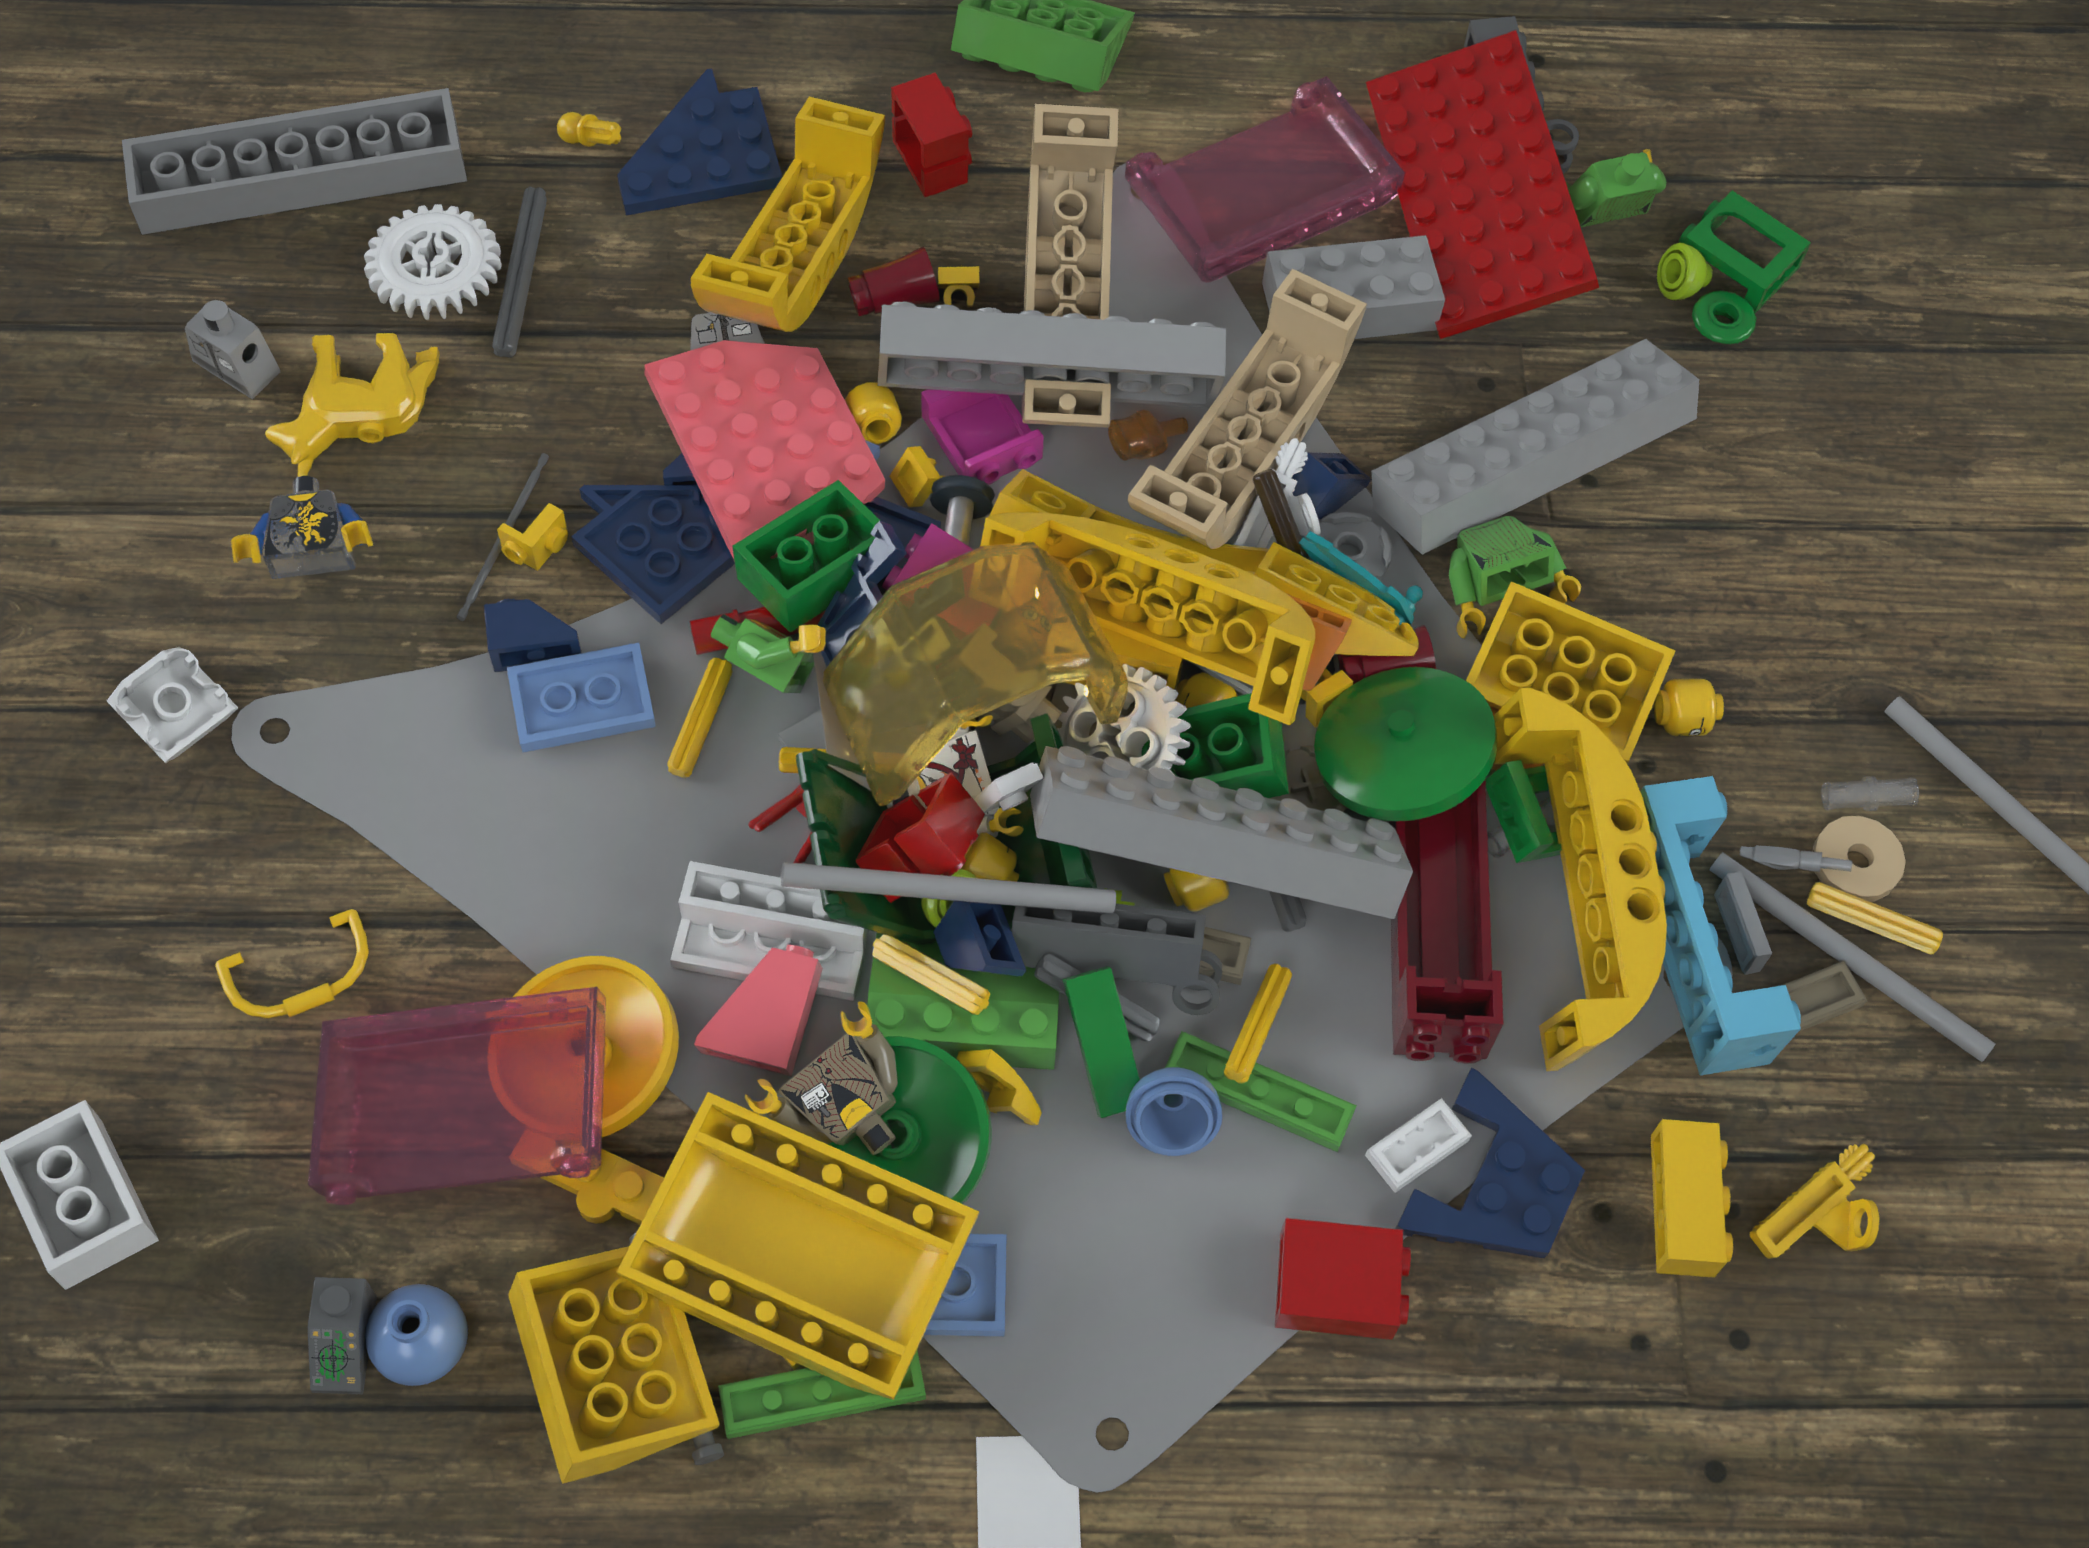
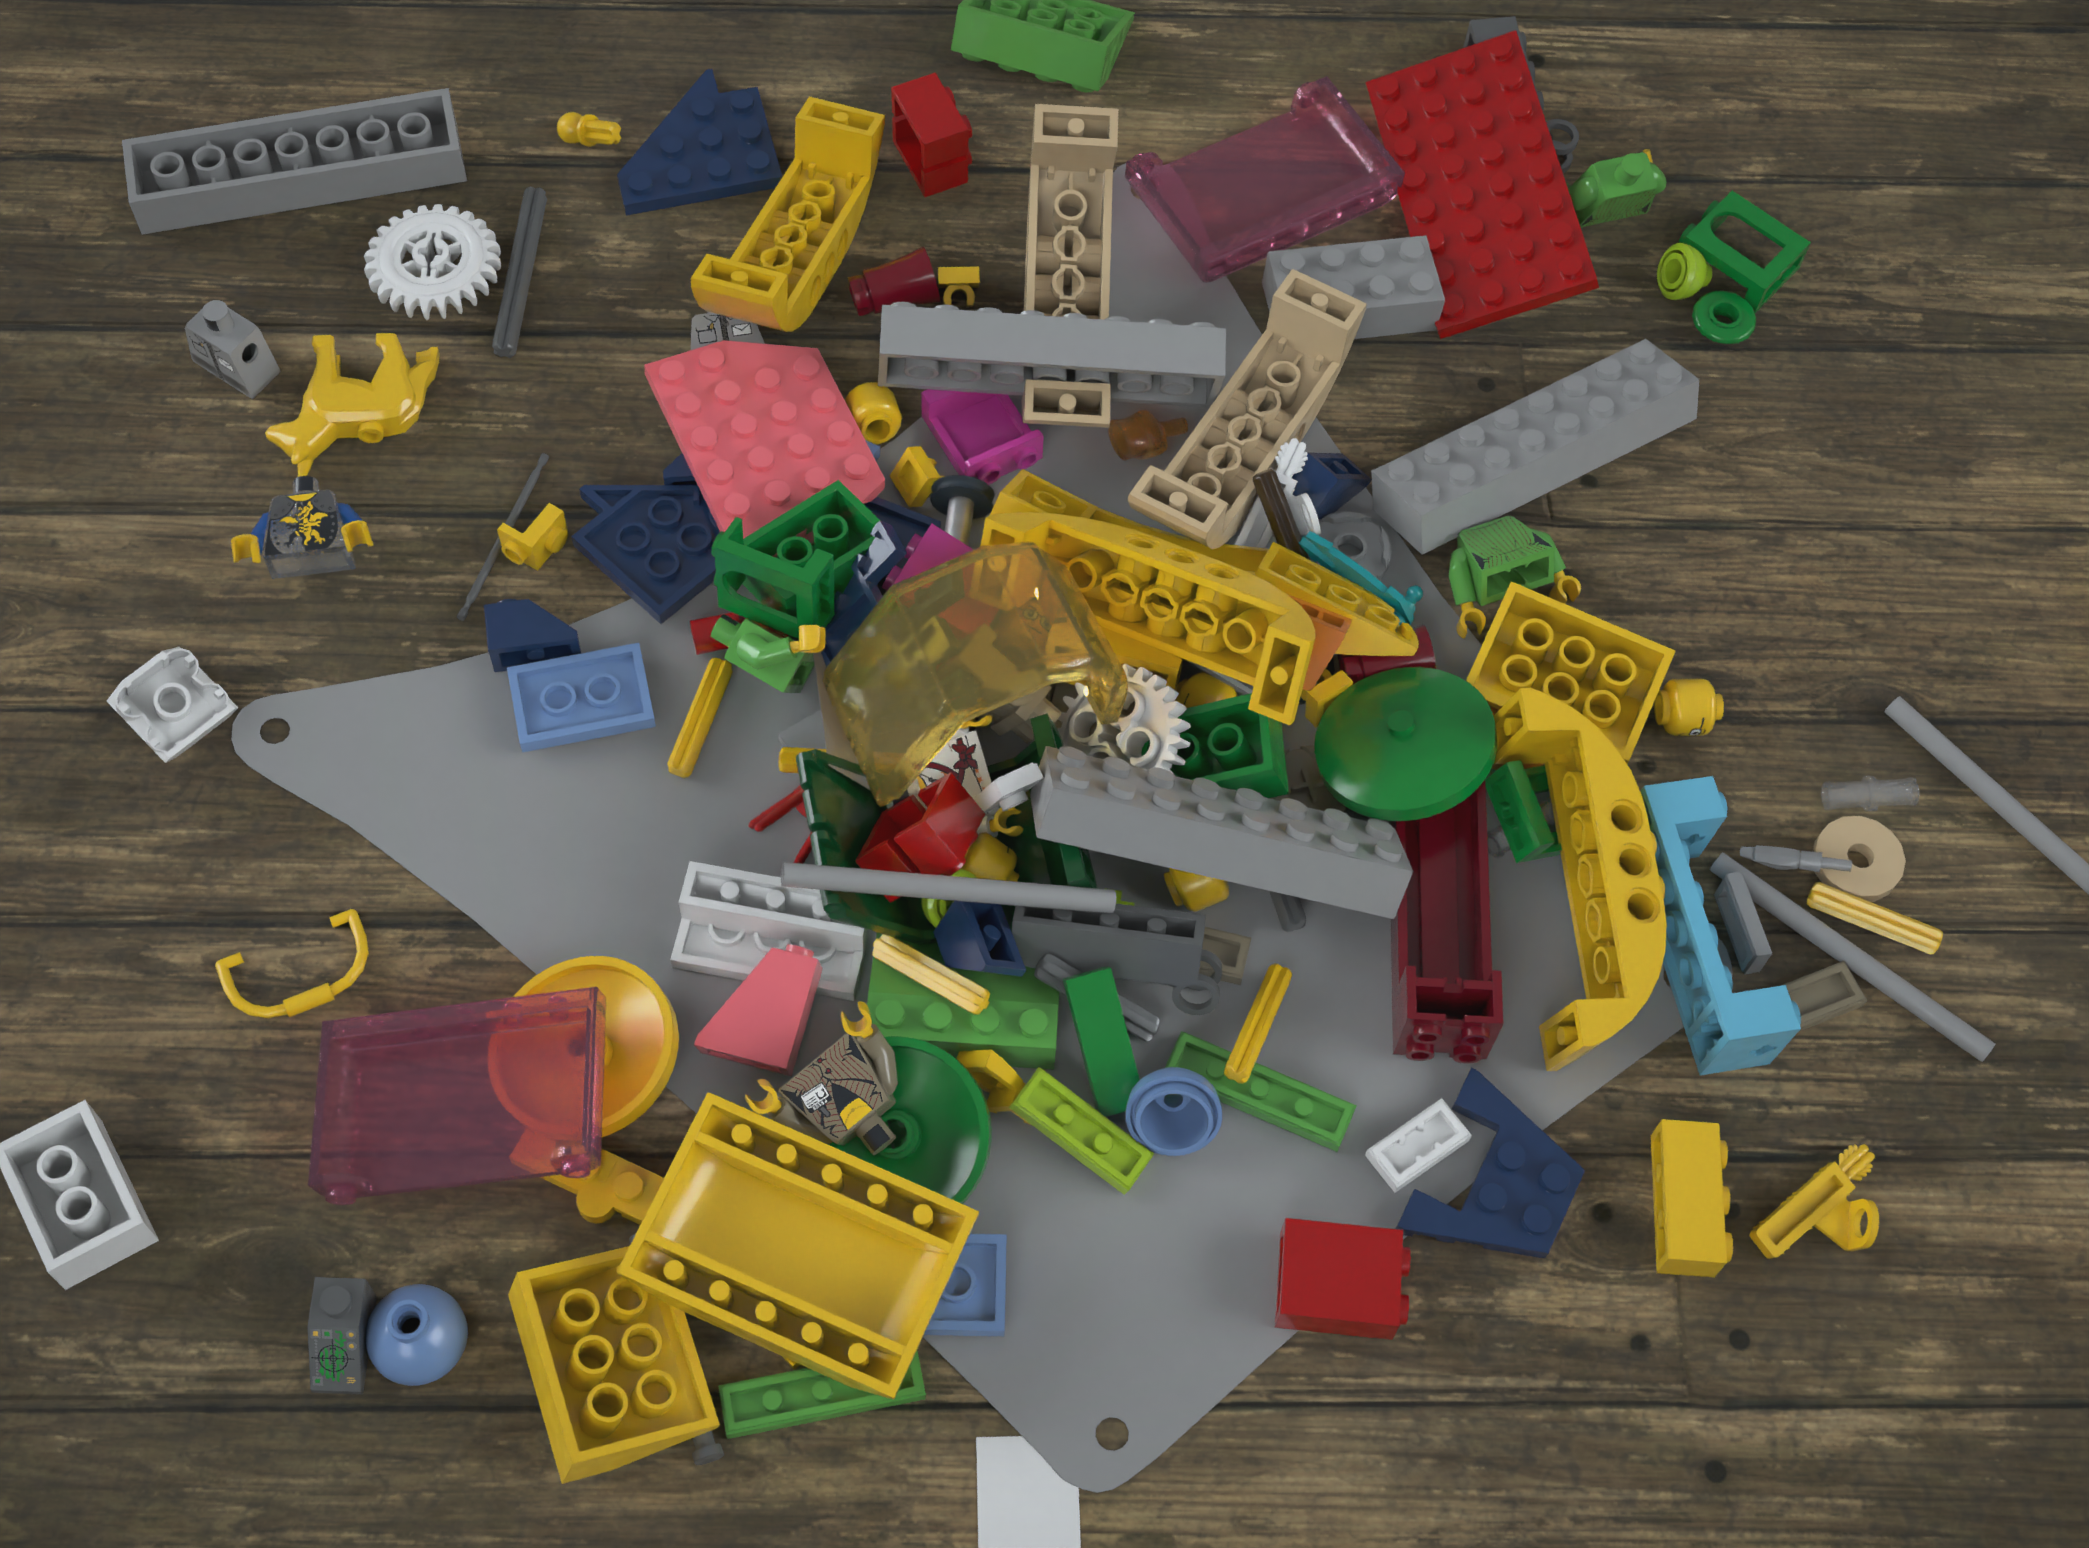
(811, 584): none -> green panel
(1081, 1130): none -> lime tile

